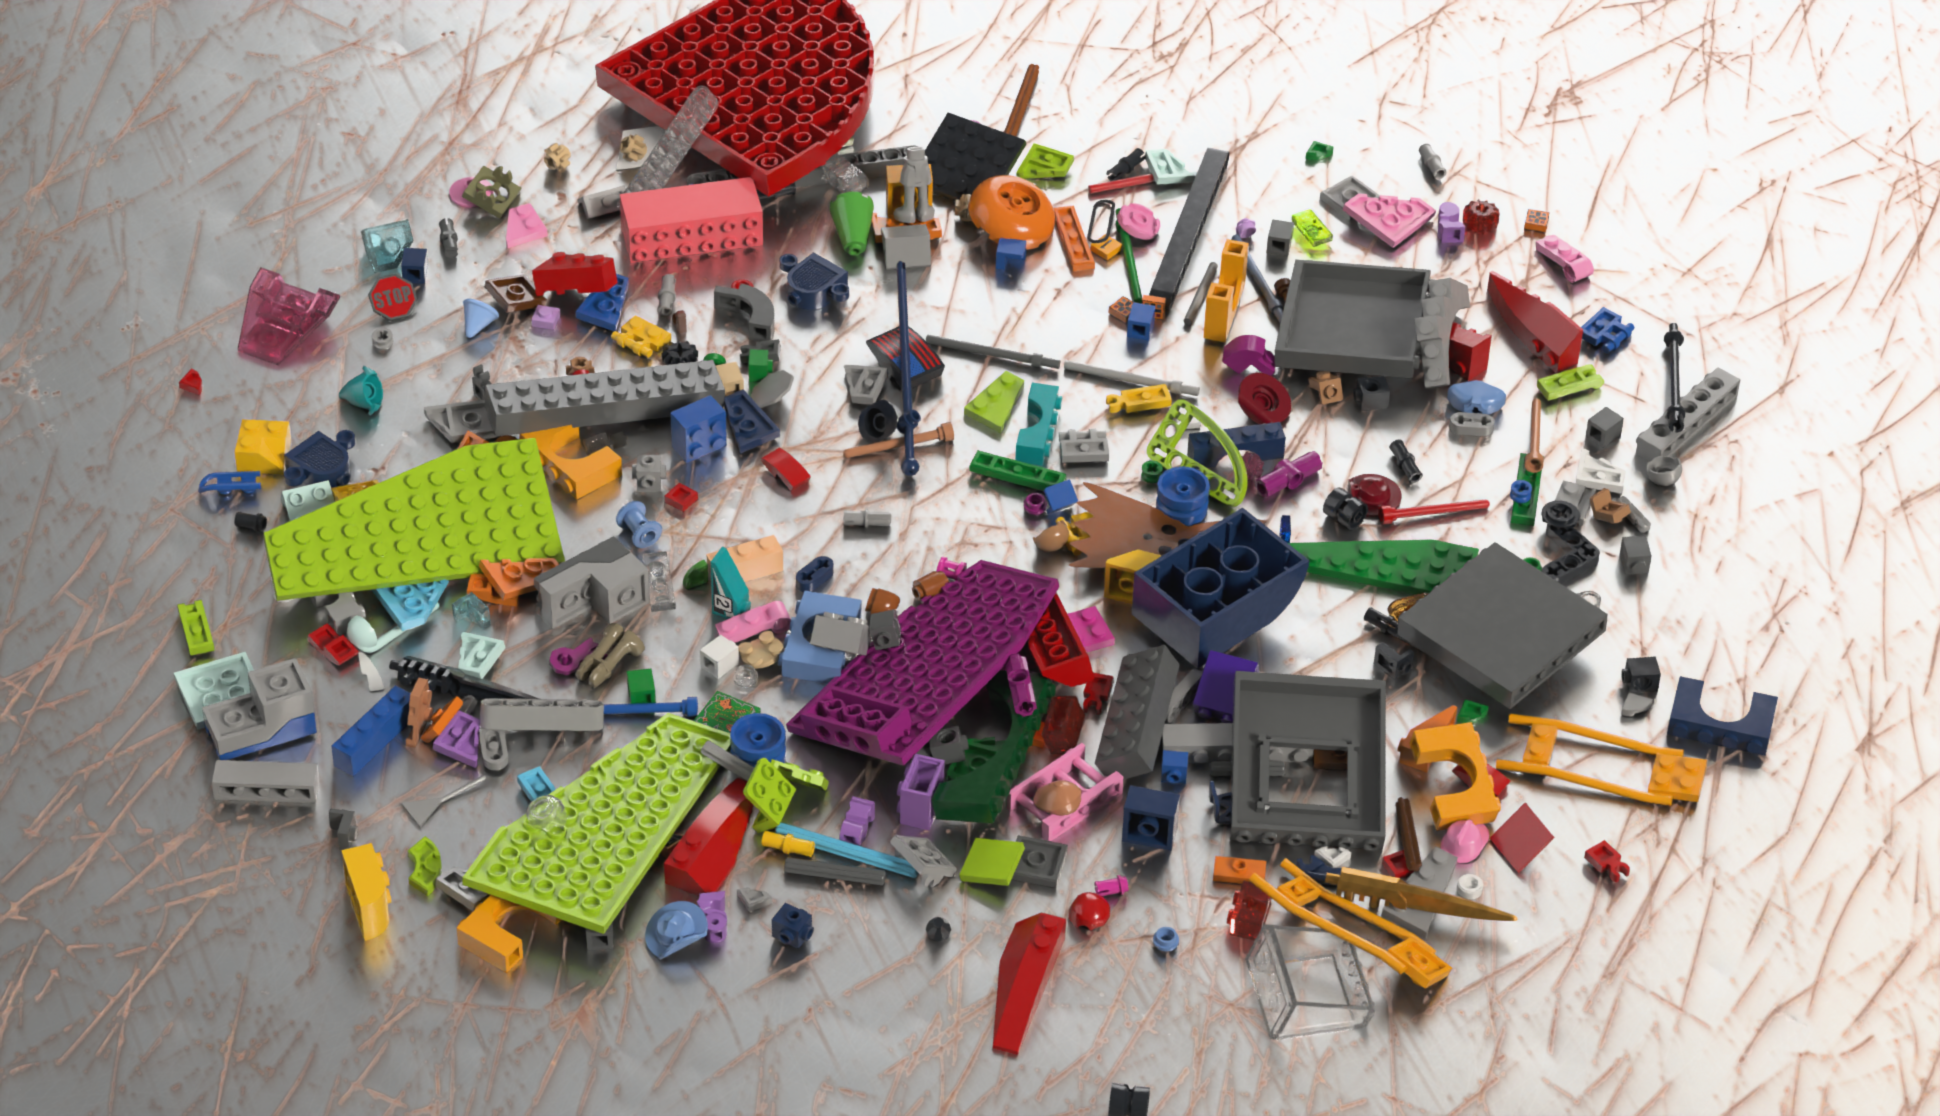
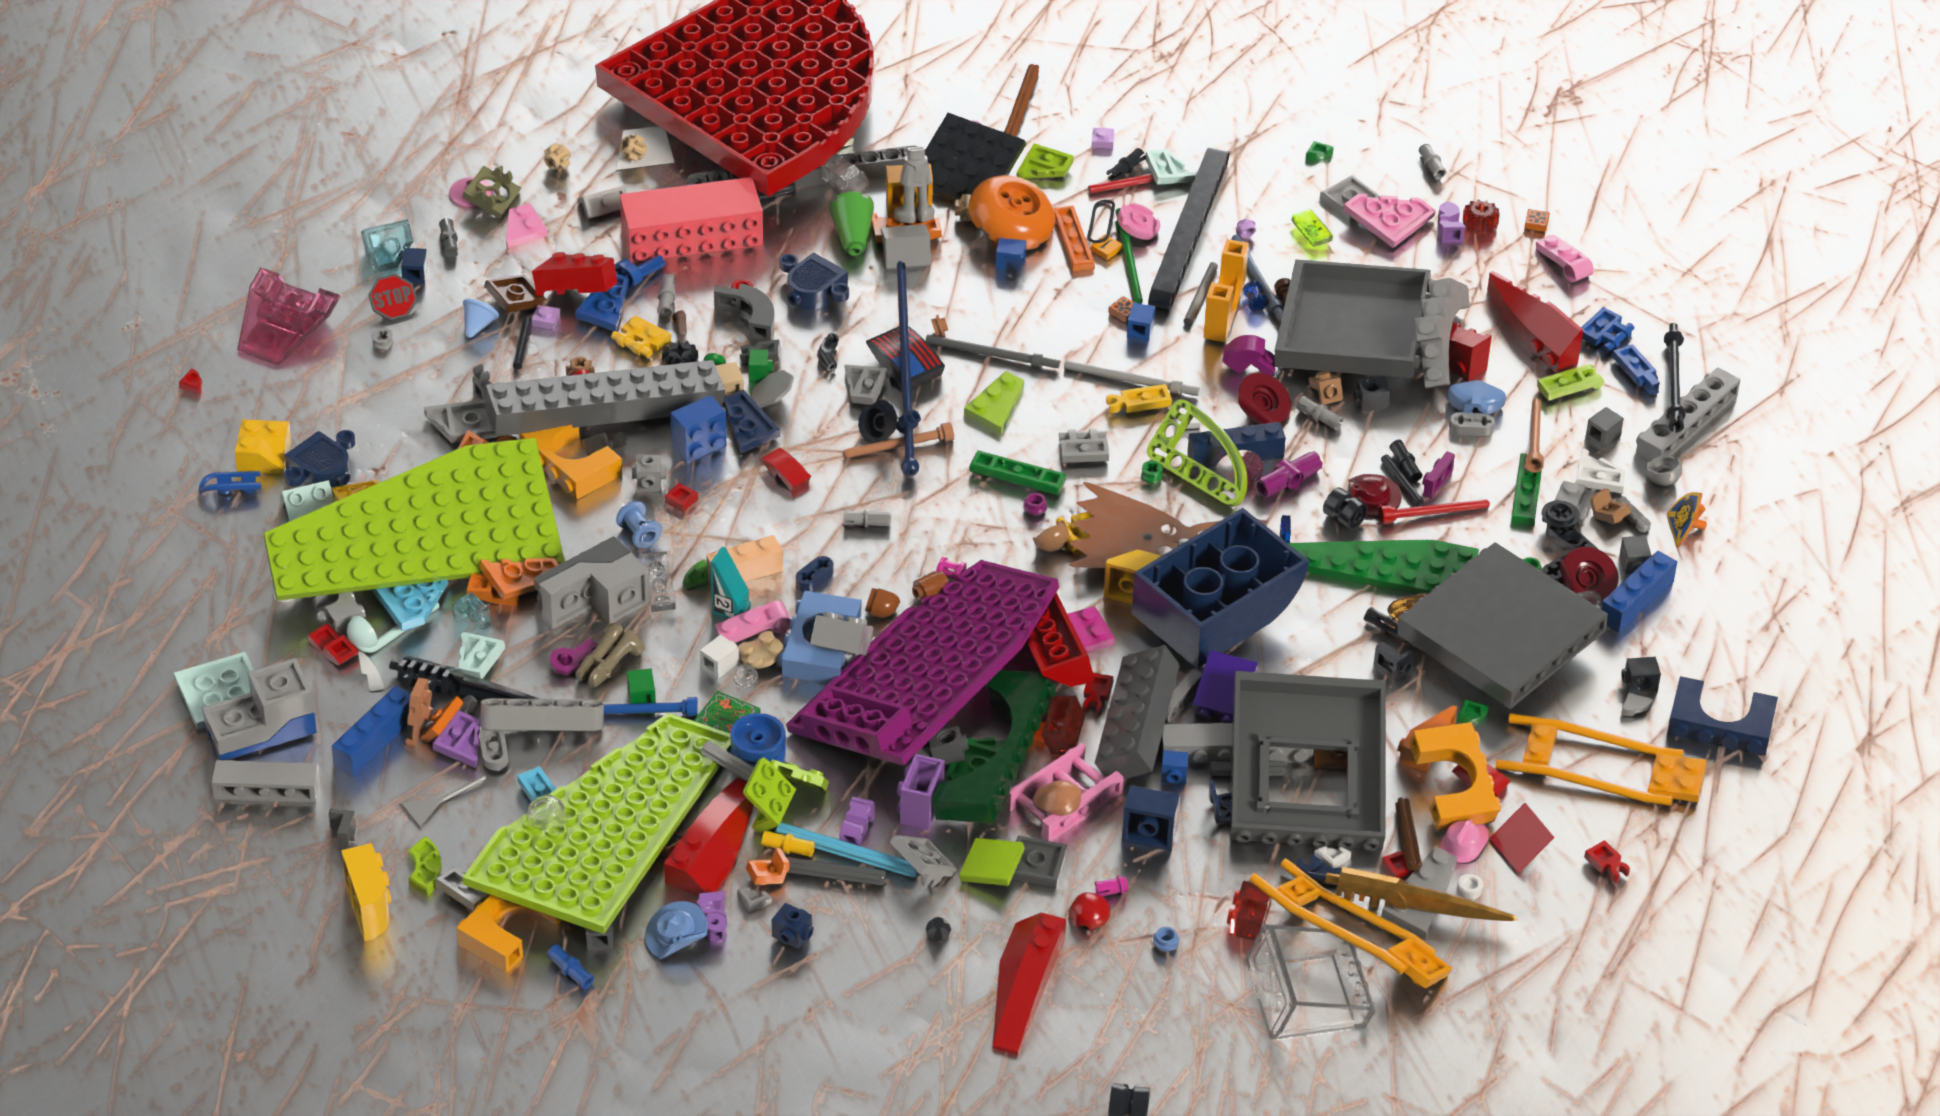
(195, 627): lime plate -> none
(257, 522): black pin -> none
(364, 391): teal hat -> none
(522, 343): none -> black bar
(570, 966): none -> blue pin
(636, 273): none -> blue piece
(675, 142): clear beam -> none
(769, 871): none -> orange bracket
(826, 350): none -> black arm
(885, 629): dark grey brick -> none
(939, 325): none -> nougat plate
(1020, 685): magenta piece -> none
(1033, 442): teal arch -> none
(1060, 496): blue panel -> none
(1102, 138): none -> lavender plate
(1159, 302): orange tile -> none
(1183, 494): blue wheel -> none
(1237, 869): orange plate -> none
(1255, 296): none -> clear blue bush
(1280, 237): brick -> none
(1319, 413): none -> light grey pin
(1402, 480): none -> black bar
(1441, 471): none -> magenta plate
(1516, 495): blue bush -> none
(1589, 571): none -> dark red hat
(1637, 368): none -> blue hinge
(1639, 590): none -> blue brick
(1685, 515): none -> shield

